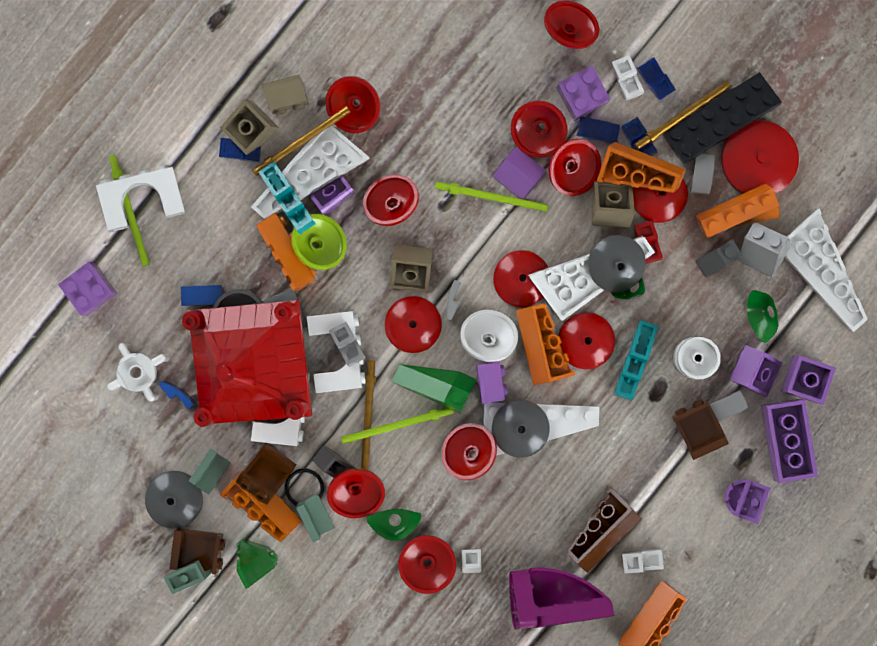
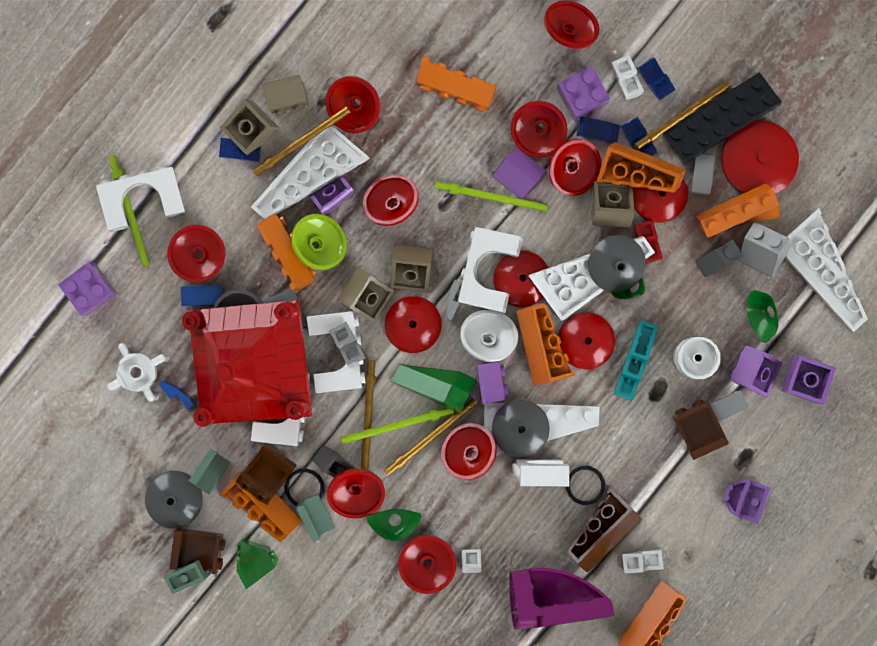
(183, 251): none -> red dish
(287, 198): teal slope -> none
(365, 295): none -> dark tan slope
(401, 461): none -> pearl gold bar
(455, 85): none -> orange wedge
(482, 244): none -> white arch
(541, 472): none -> white arch
(600, 493): none -> black piece
(789, 440): medium lavender brick -> none

